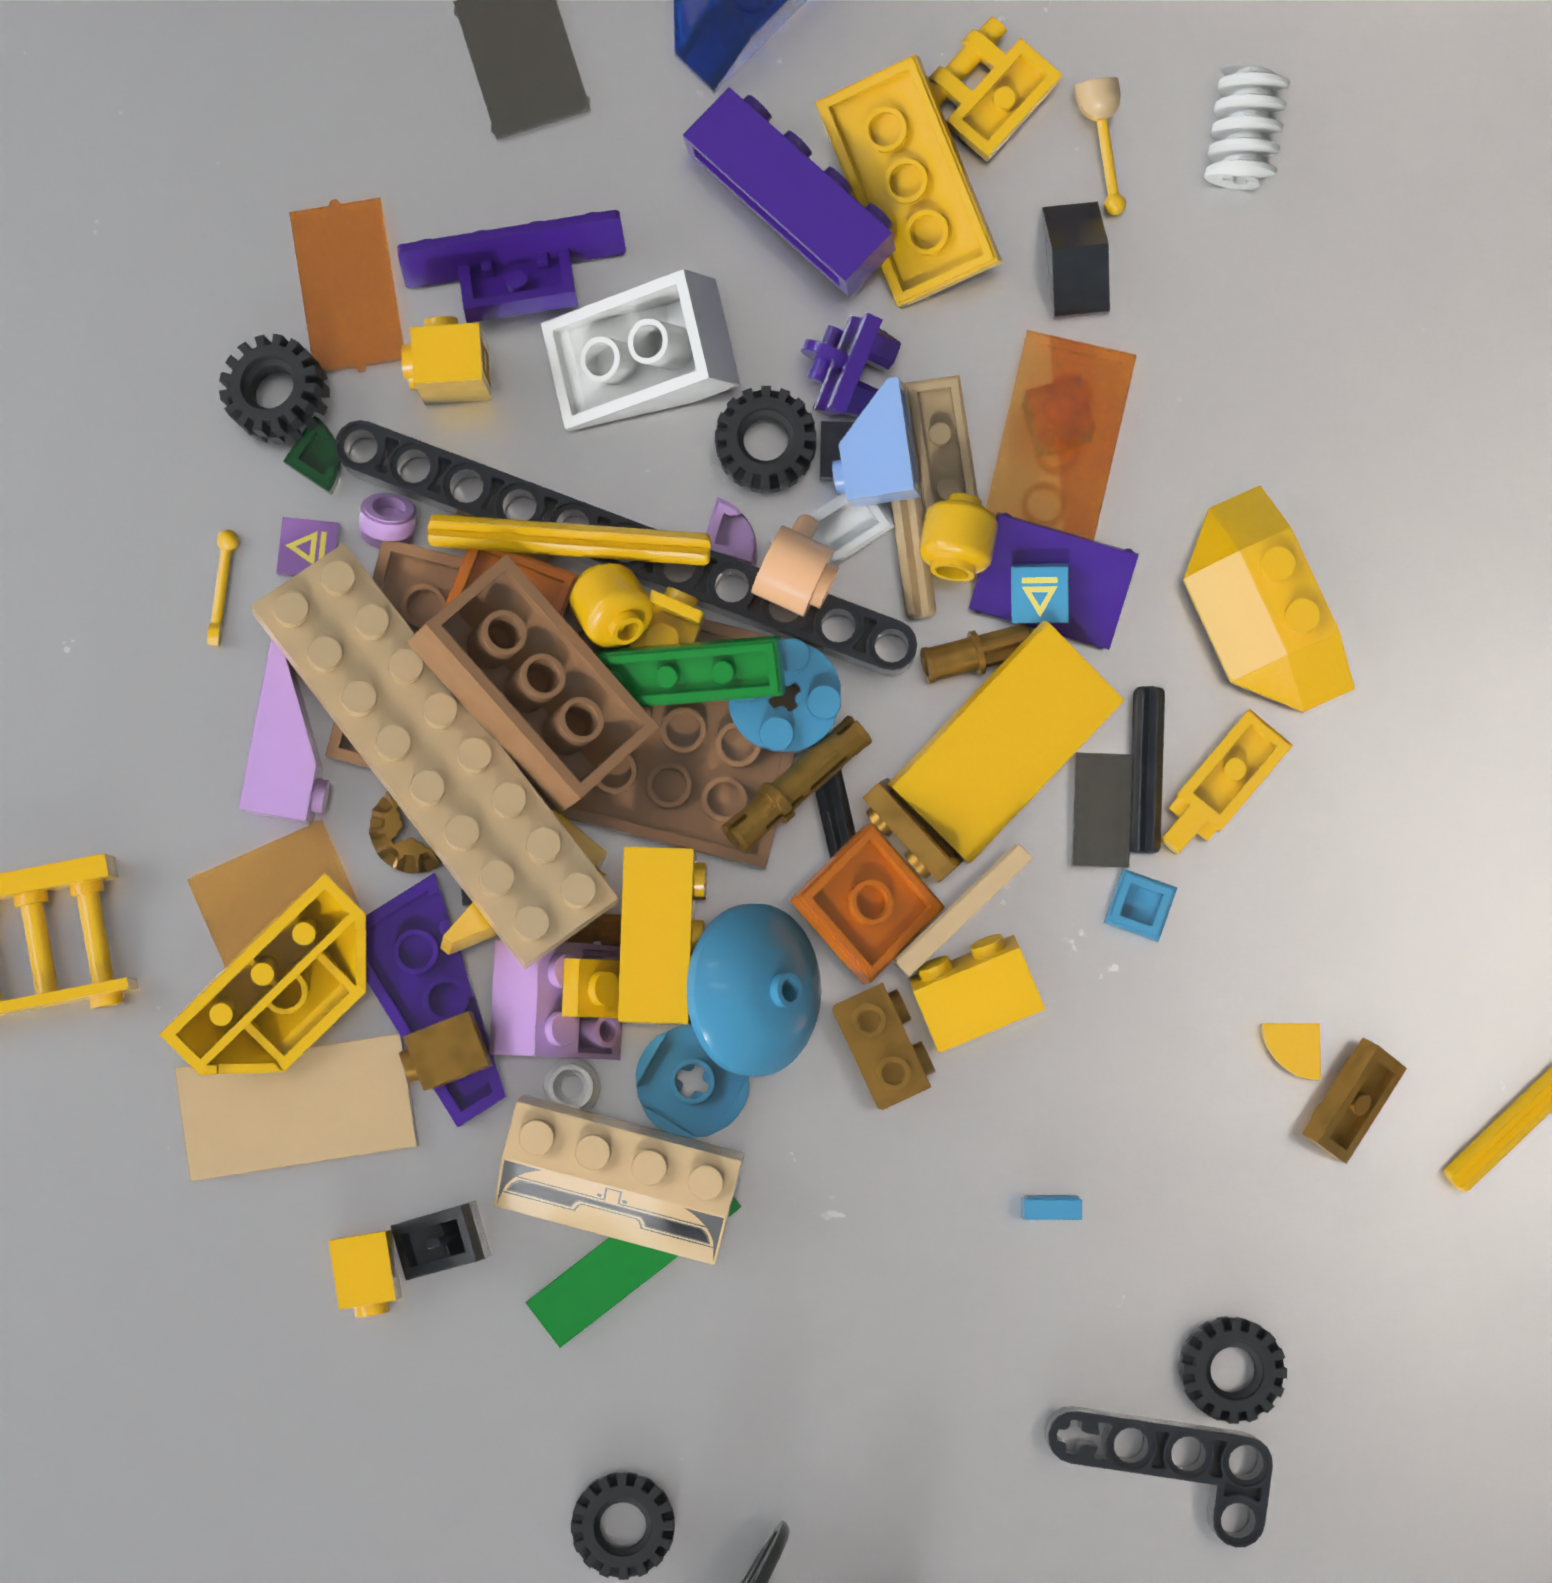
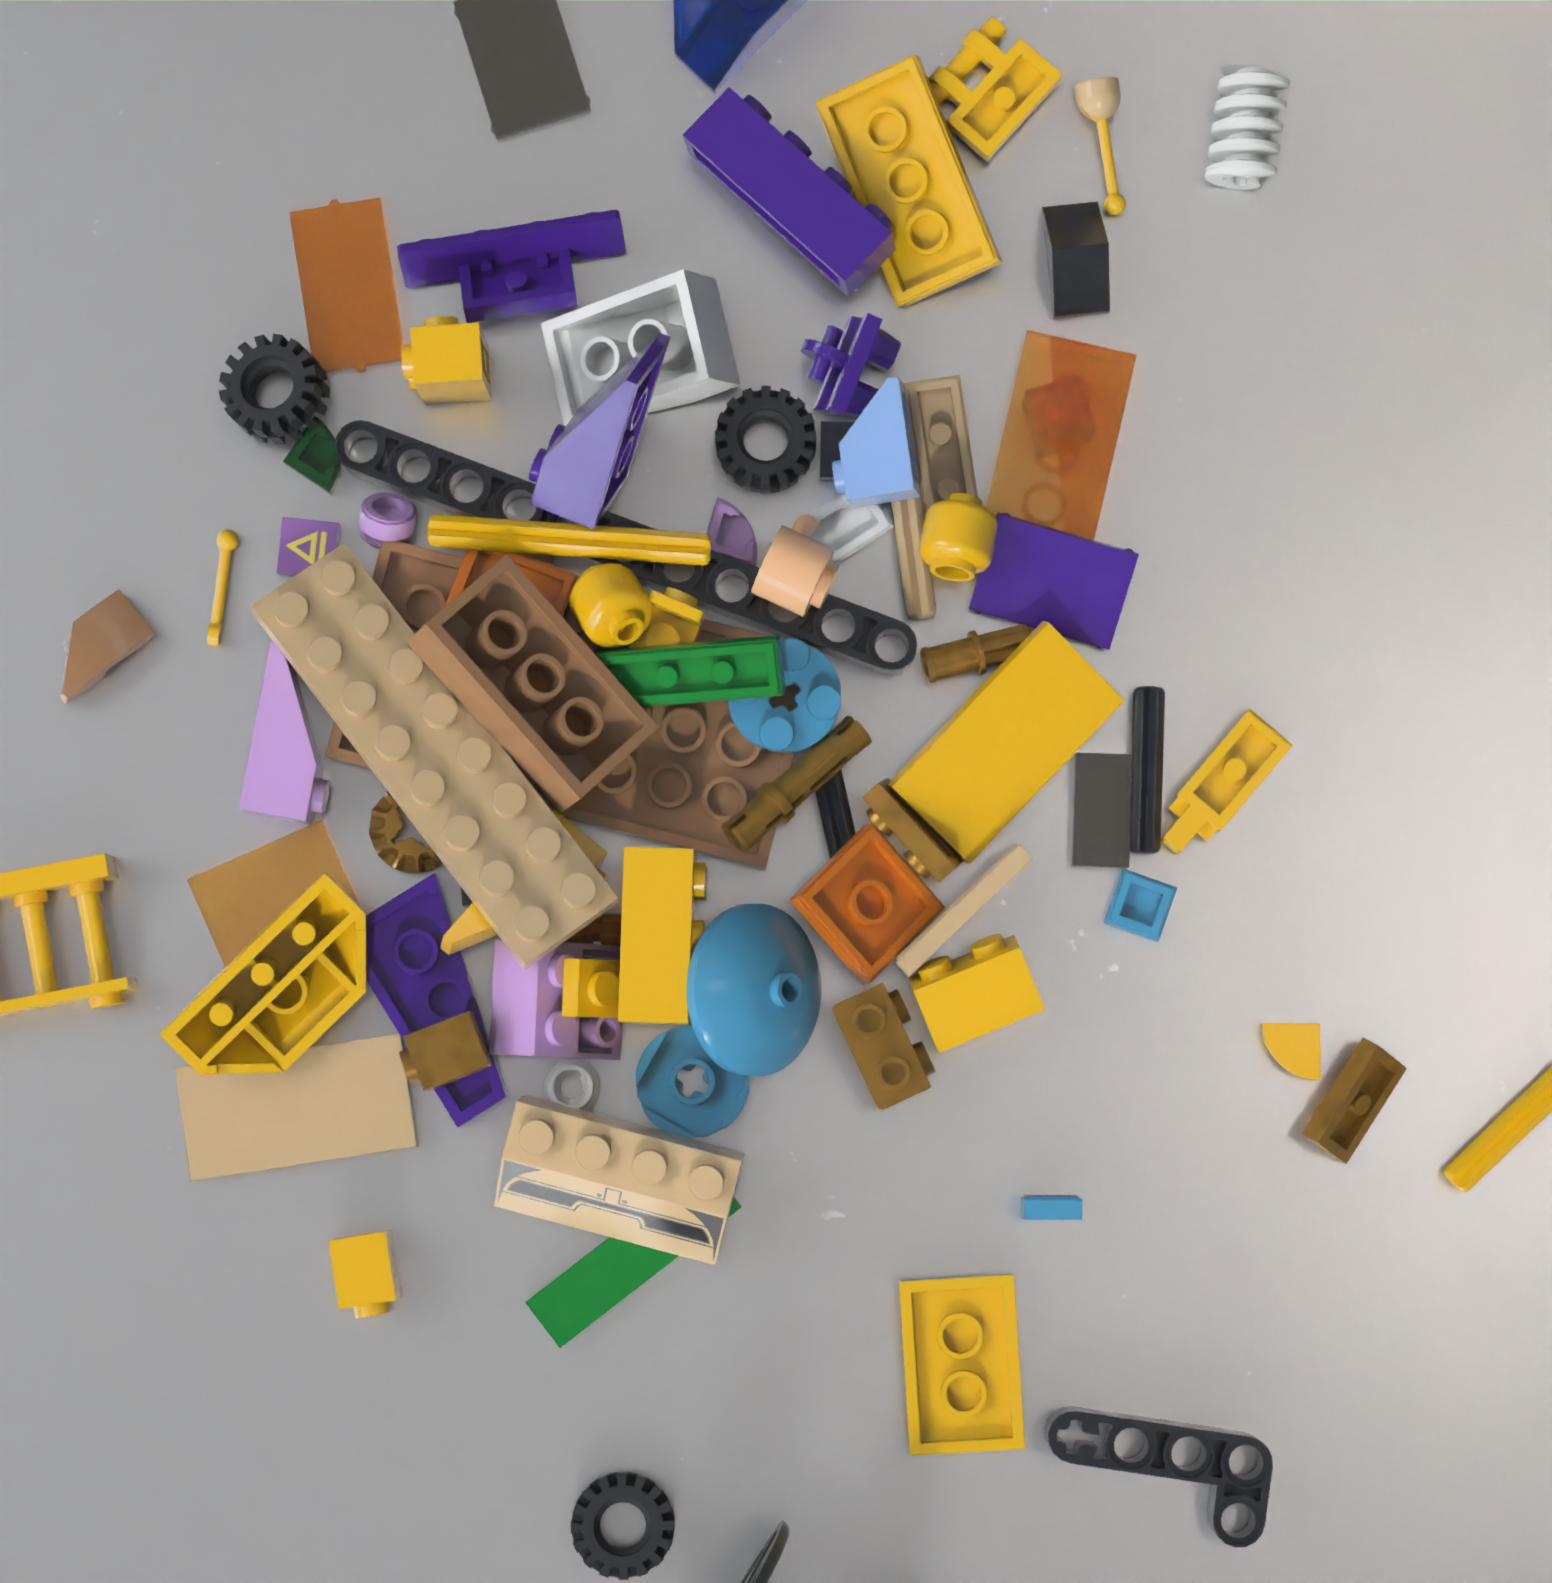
(101, 641): none -> medium nougat slope
(441, 1240): black slope -> none
(596, 449): none -> slope
(961, 1364): none -> yellow plate
(1040, 593): dark azure tile -> none
(1265, 605): yellow wedge -> none
(1267, 1377): black tyre -> none

